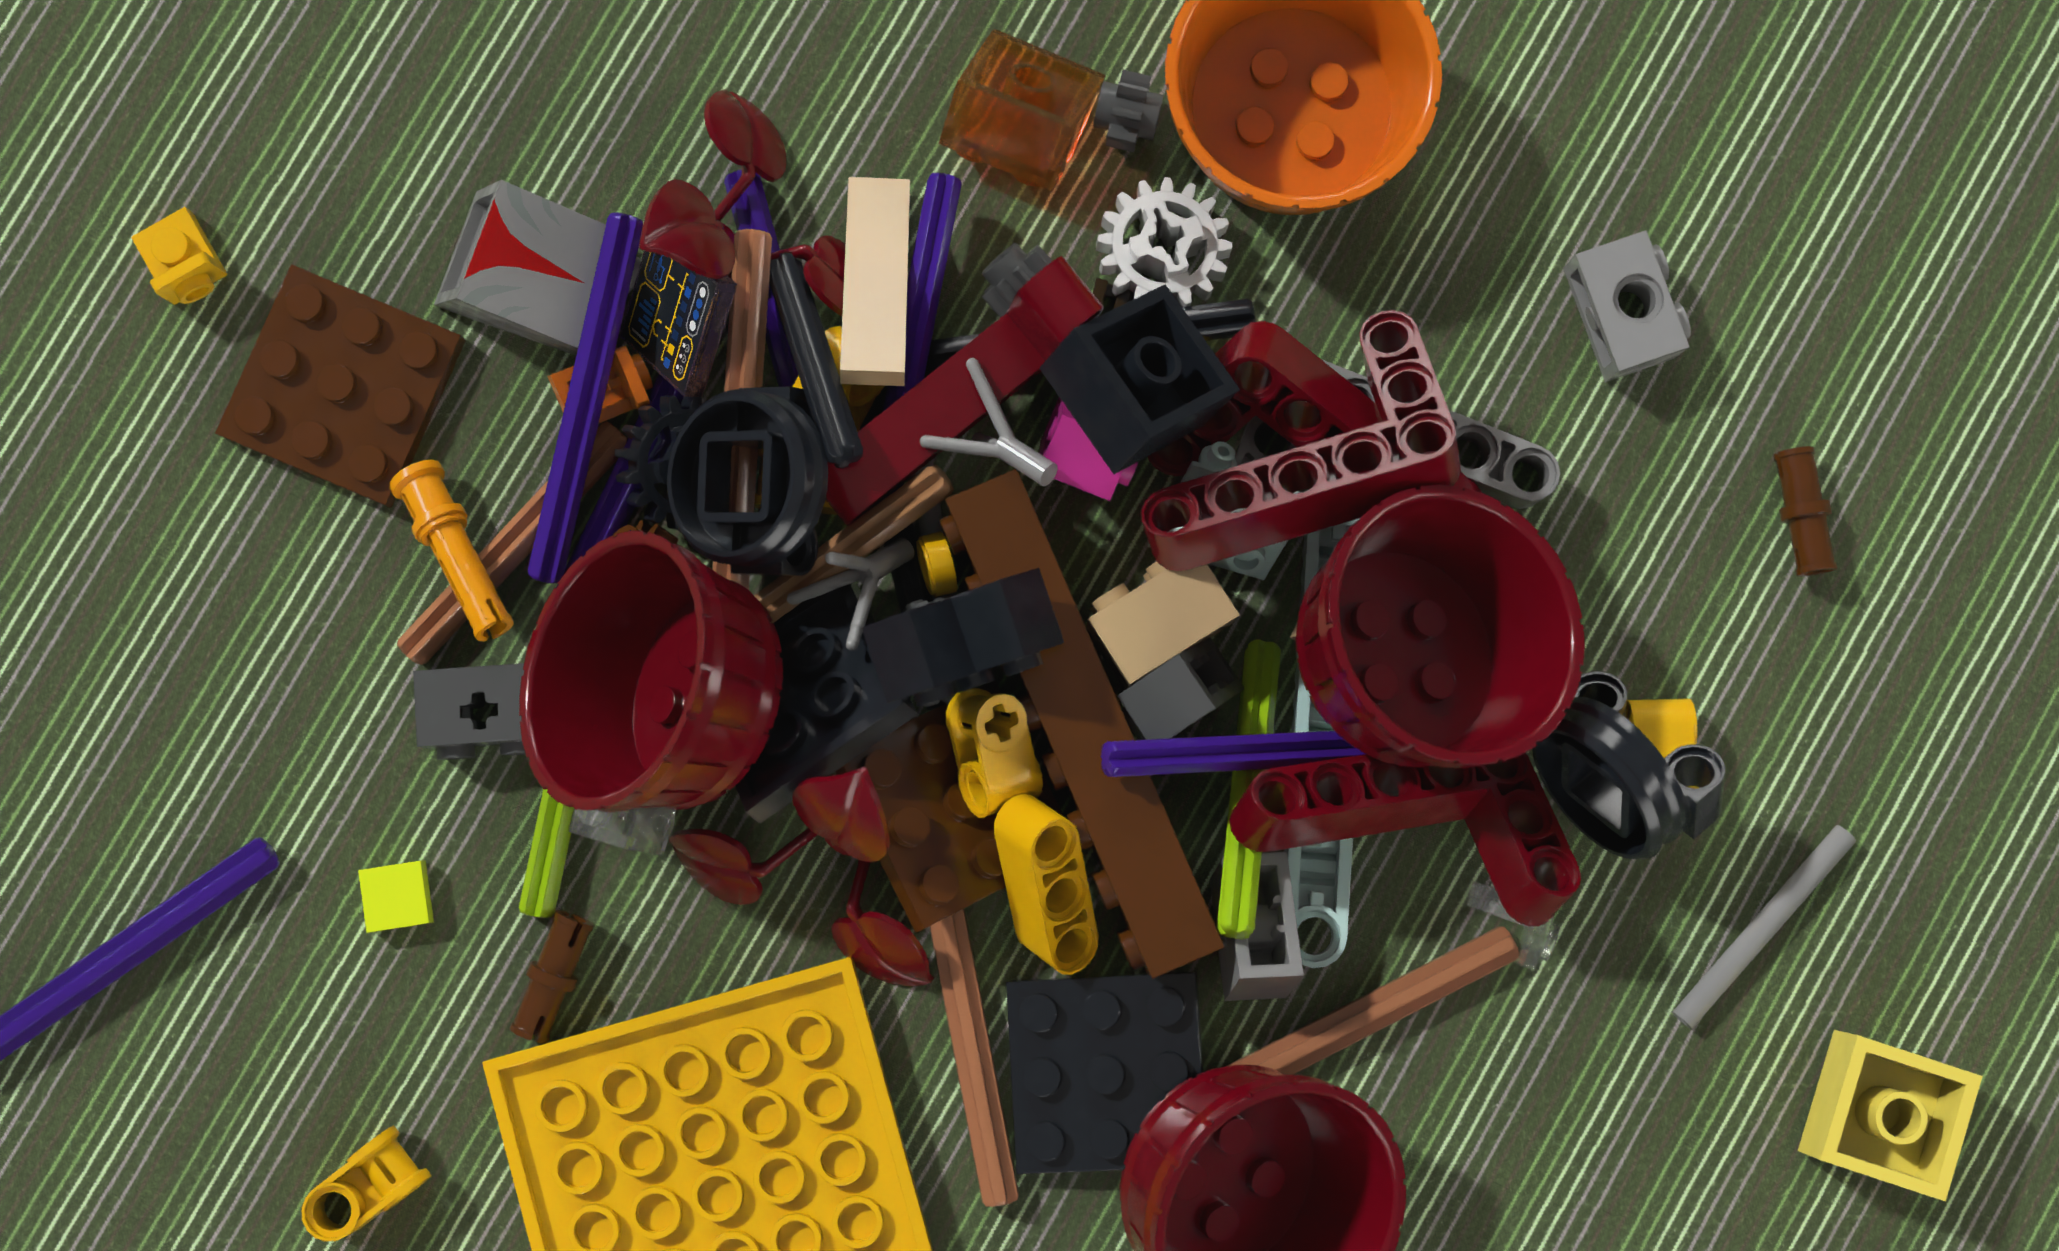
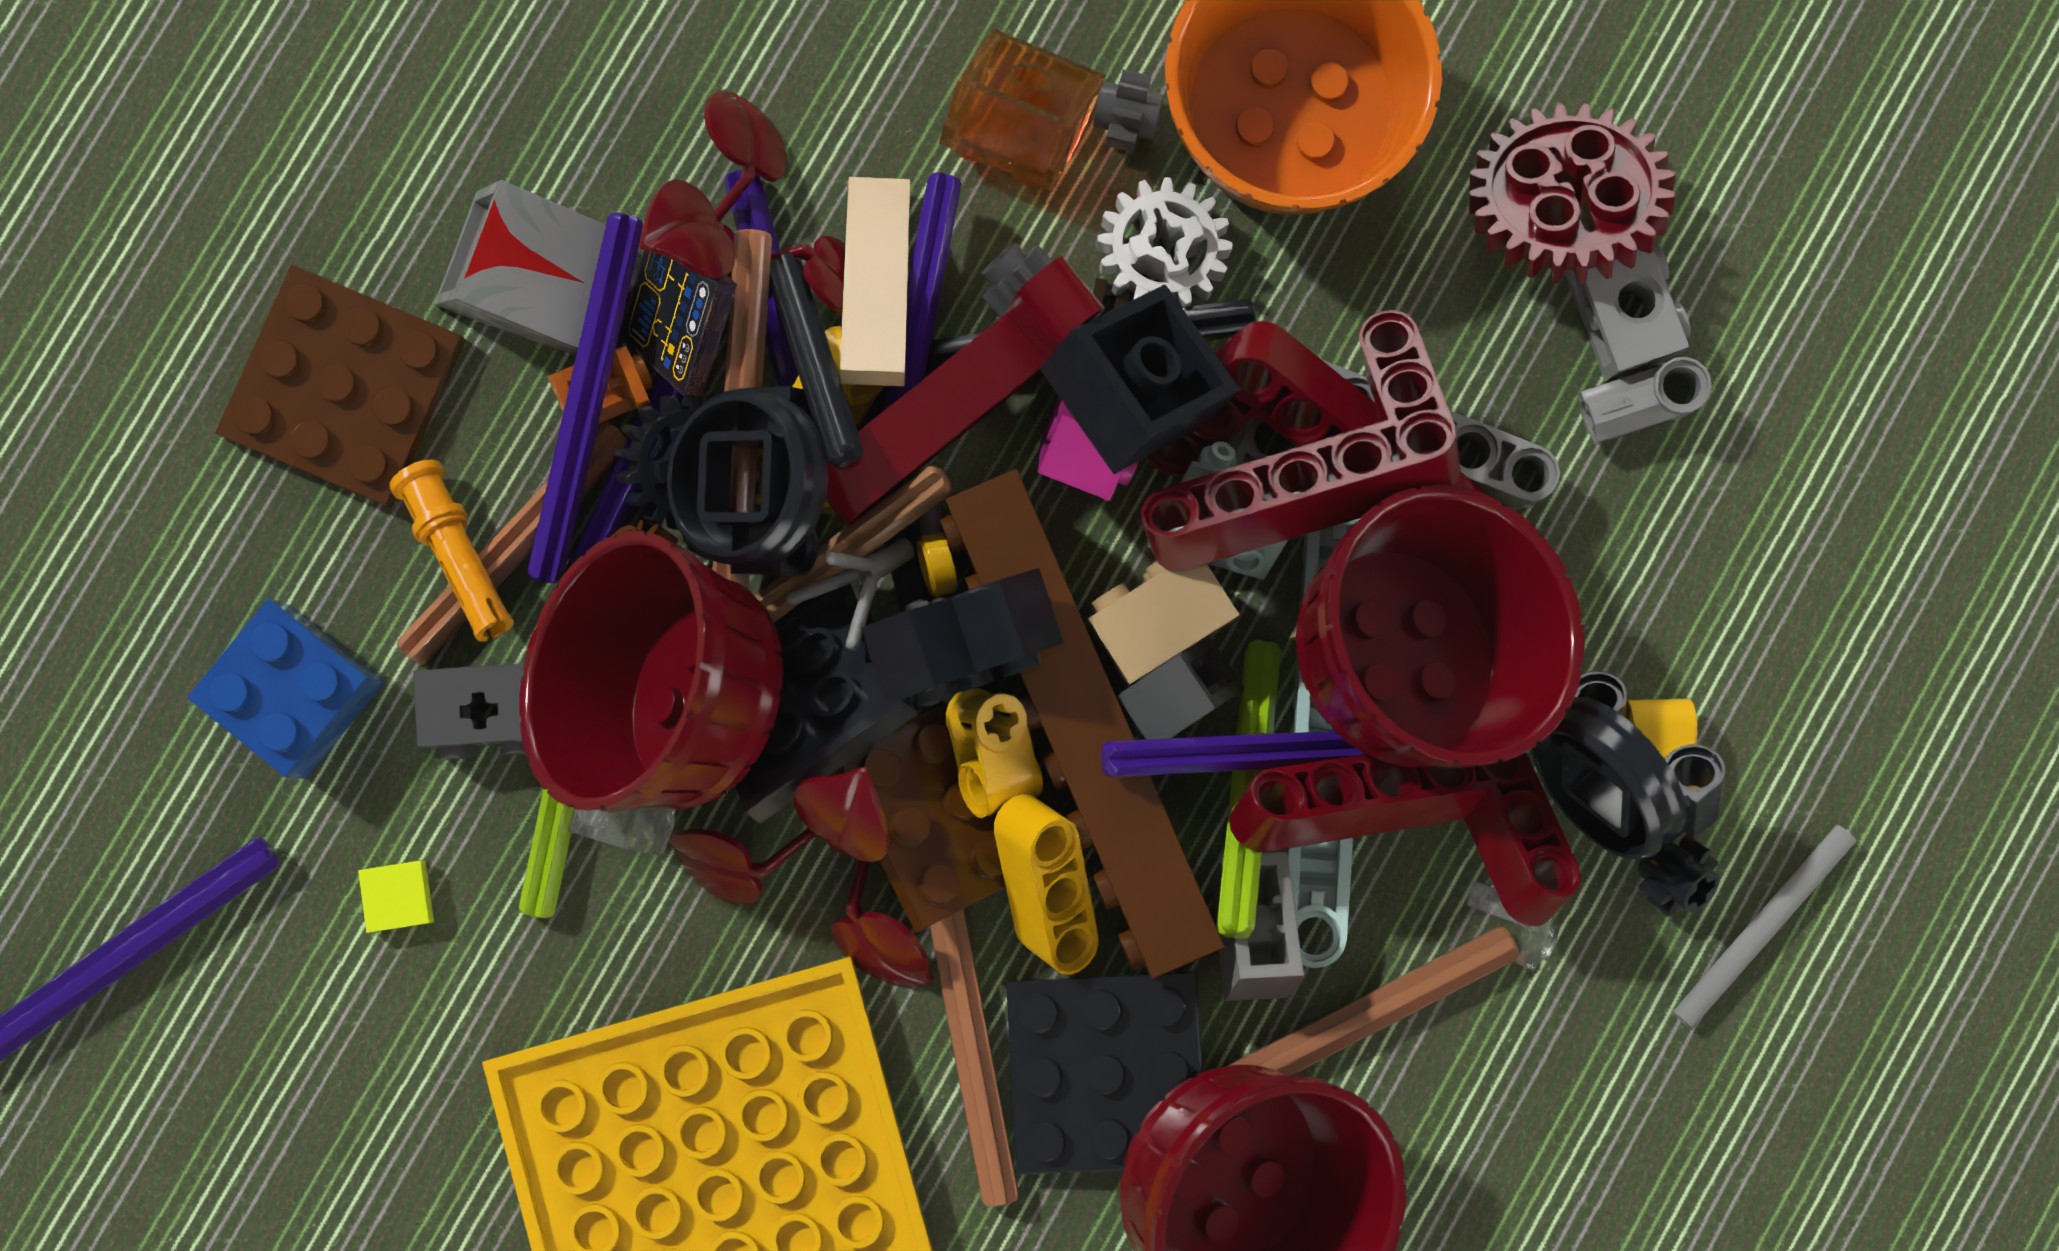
(179, 258): yellow bracket -> none
(285, 689): none -> blue brick
(370, 1180): yellow piece -> none
(551, 976): reddish brown pin -> none
(1006, 447): light grey plant -> none
(1521, 193): none -> dark red gear
(1640, 400): none -> light grey piece
(1679, 876): none -> black gear
(1805, 511): reddish brown pin -> none
(1890, 1114): light yellow brick -> none

